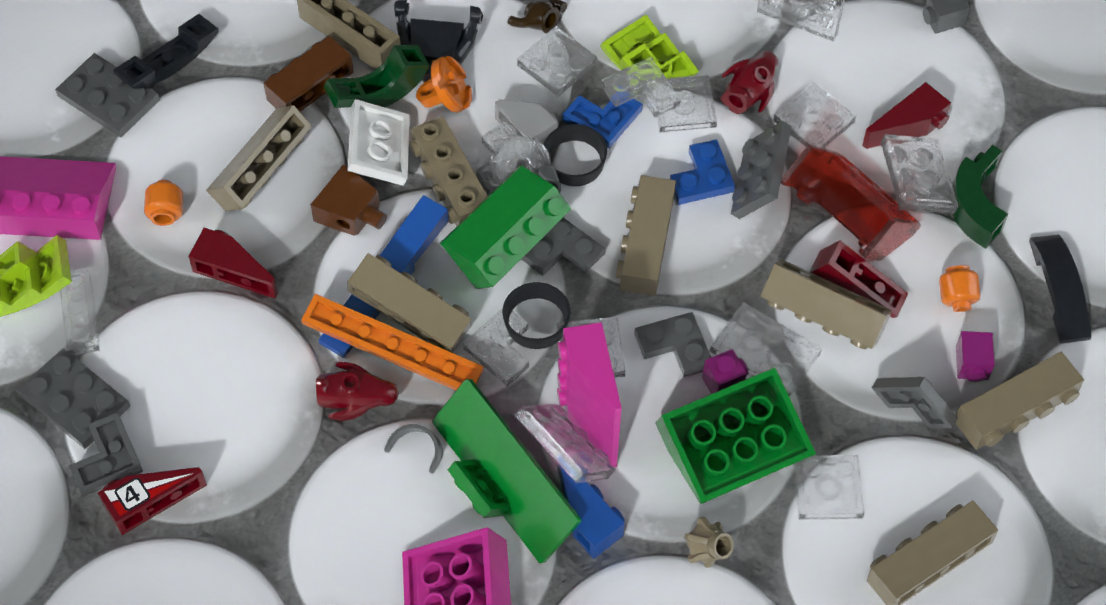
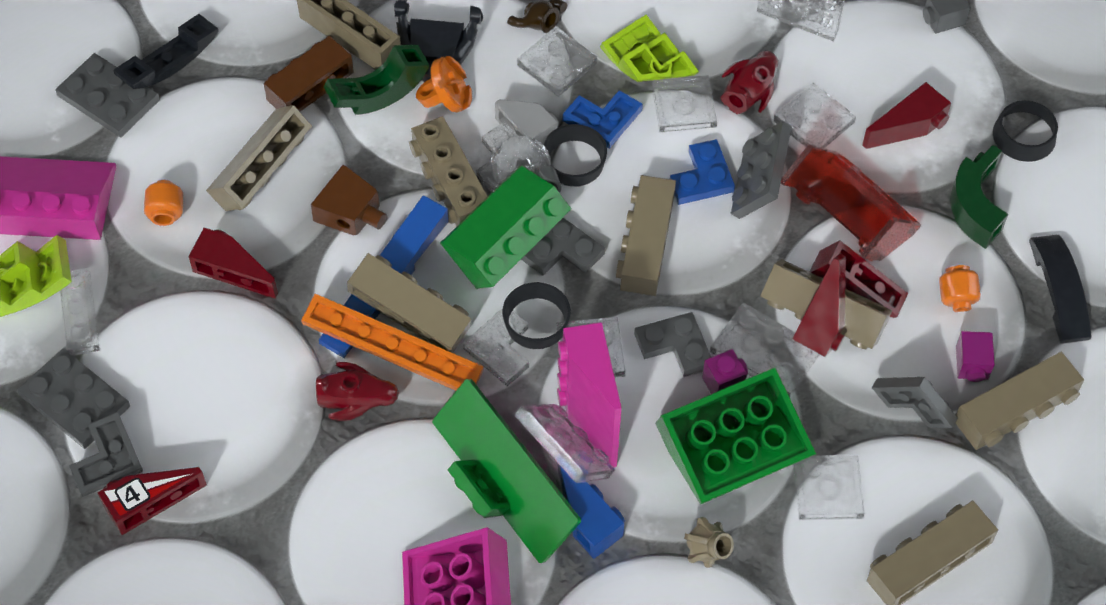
(378, 142): white plate -> none
(417, 428): dark grey helmet -> none
(642, 80): clear plate -> none
(825, 316): none -> dark red slope
(919, 174): clear plate -> none
(1021, 151): none -> black tyre

